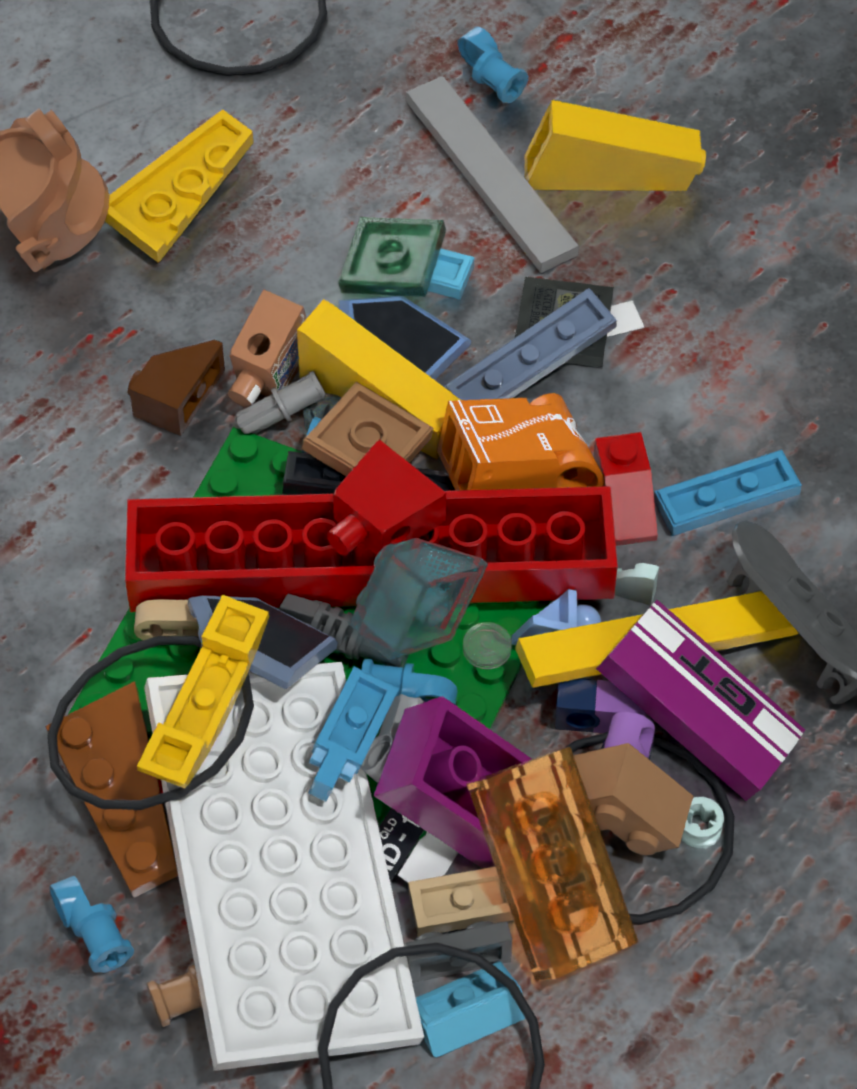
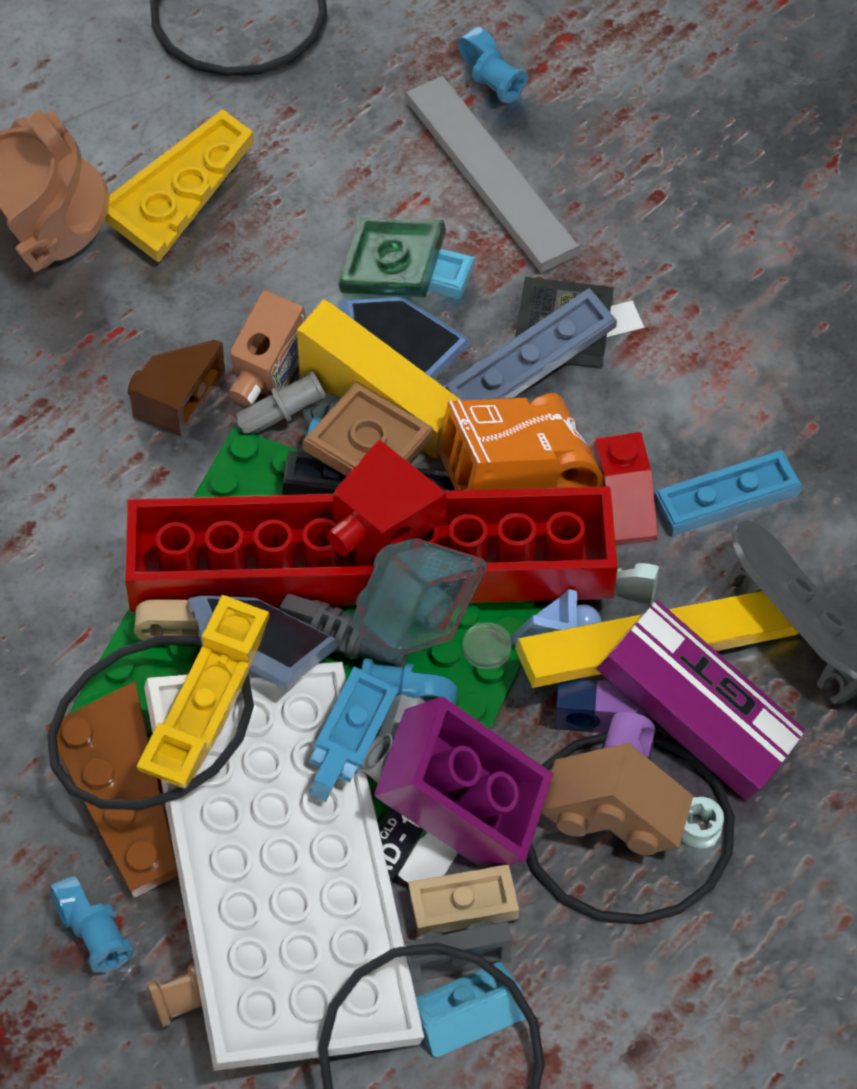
(552, 864): clear orange slope -> none
(610, 151): yellow slope -> none

